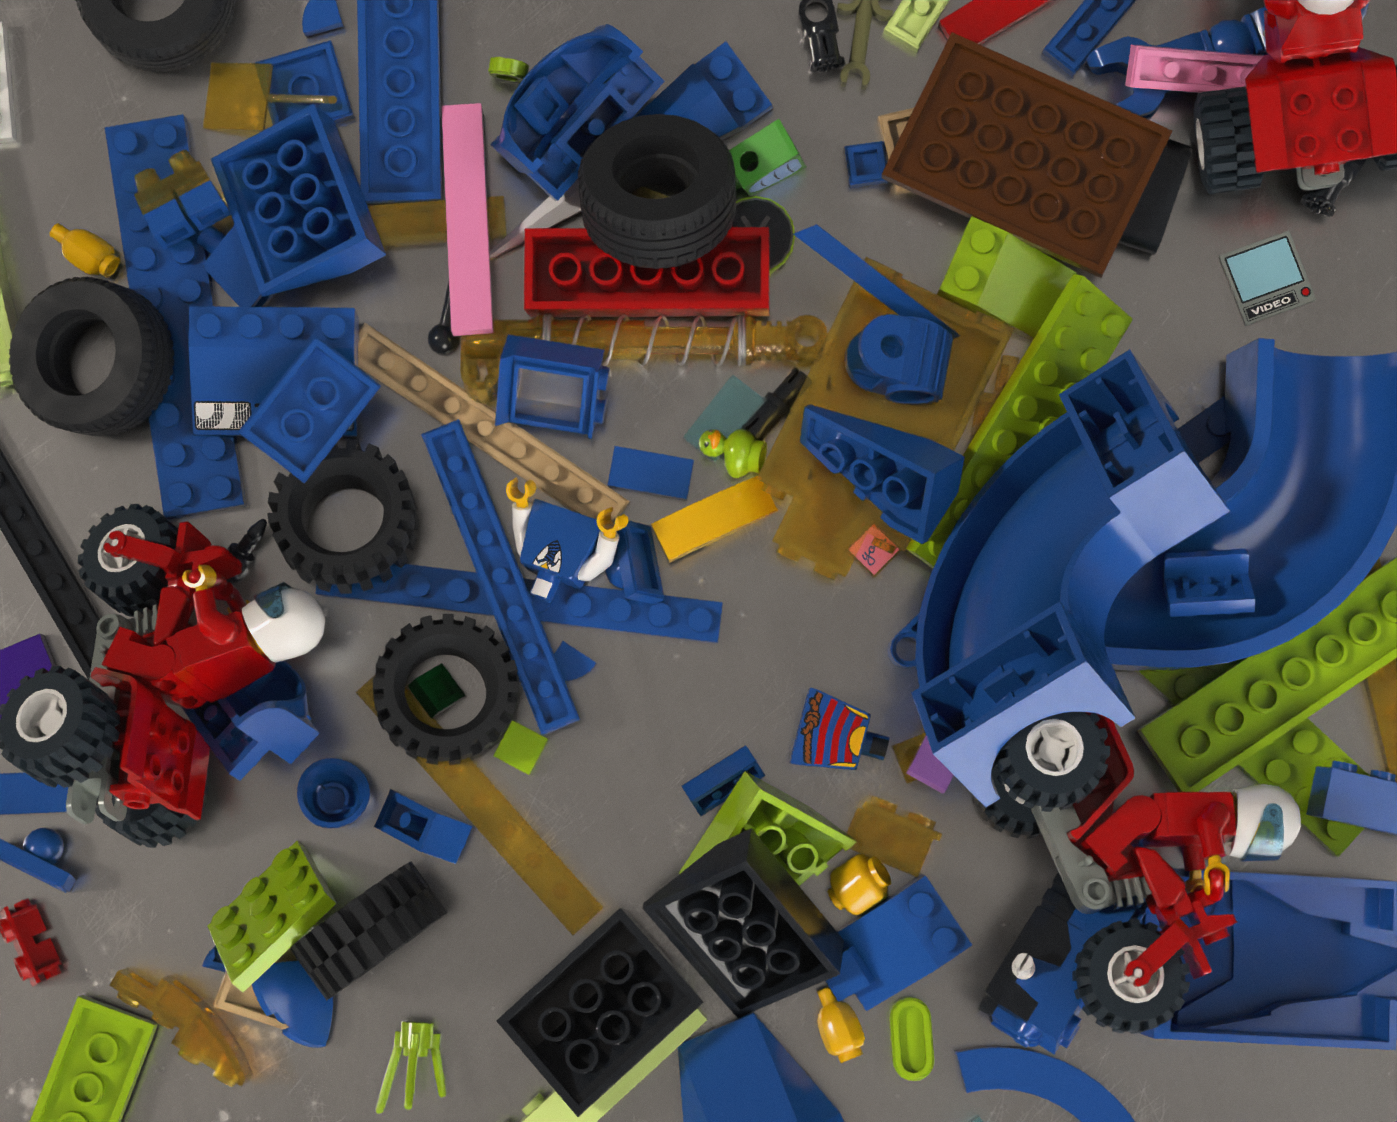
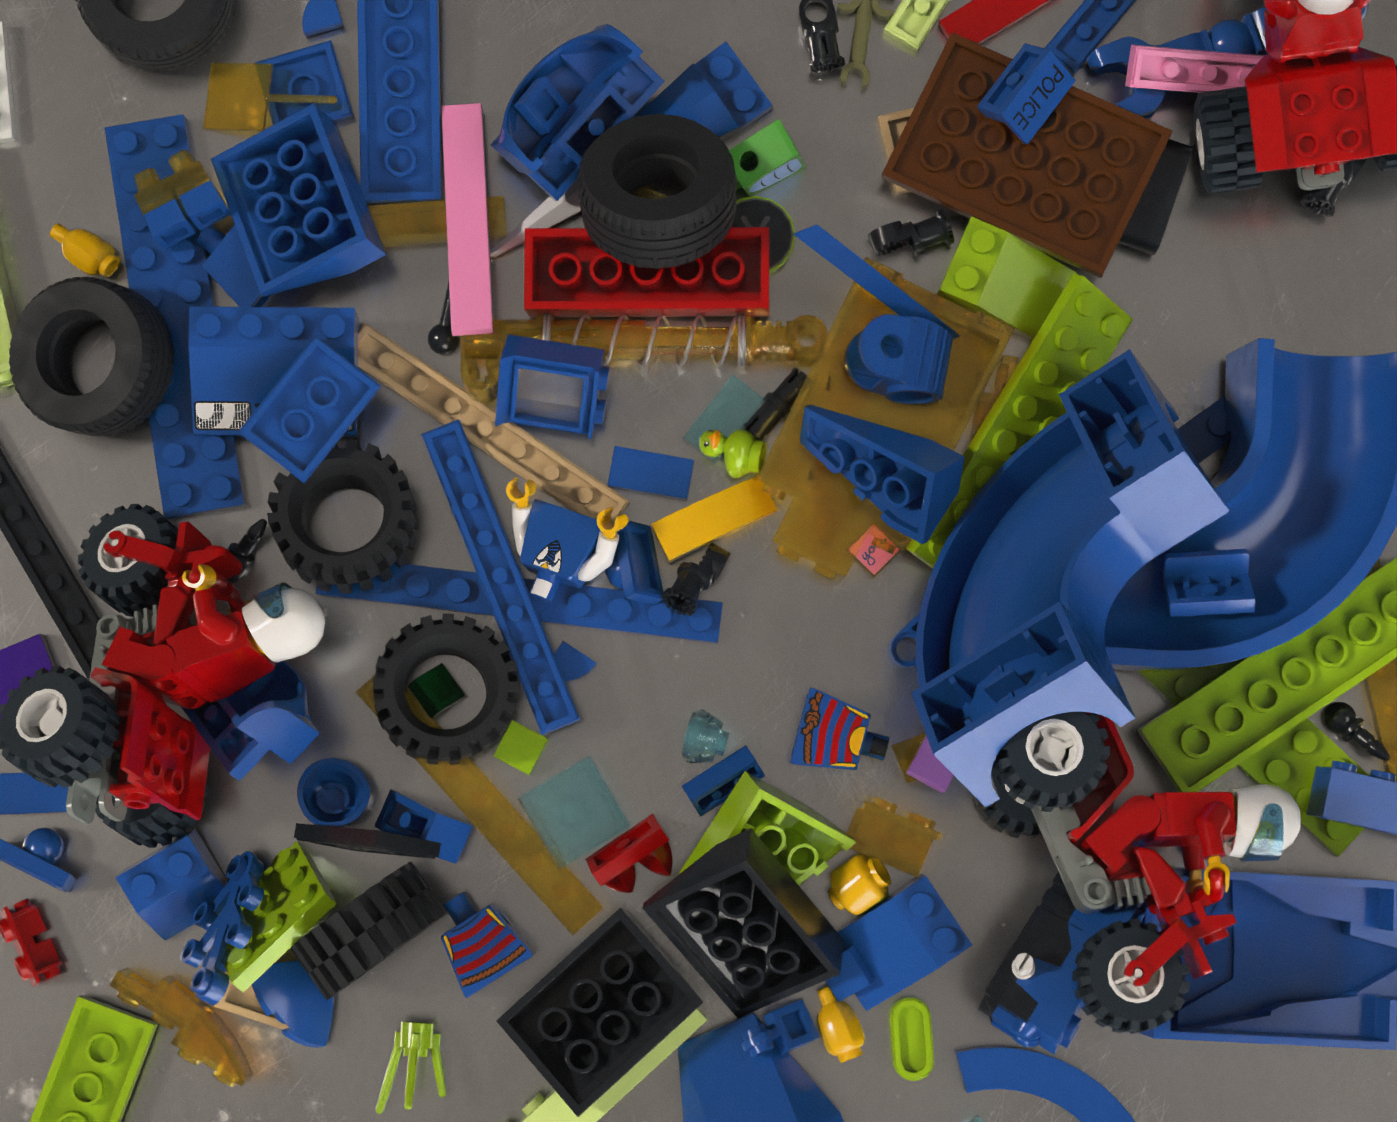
(172, 884): none -> blue slope
(224, 928): none -> blue plant
(367, 841): none -> black tile
(482, 944): none -> blue torso
(507, 69): lime tile -> none
(573, 812): none -> clear light blue tile
(642, 844): none -> red tile
(695, 578): none -> black connector
(704, 738): none -> clear light blue cone
(788, 1027): none -> blue plate
(865, 164): blue tile -> none
(917, 235): none -> black connector
(1027, 91): none -> blue panel
(1267, 277): sticker -> none
(1342, 719): none -> black bar

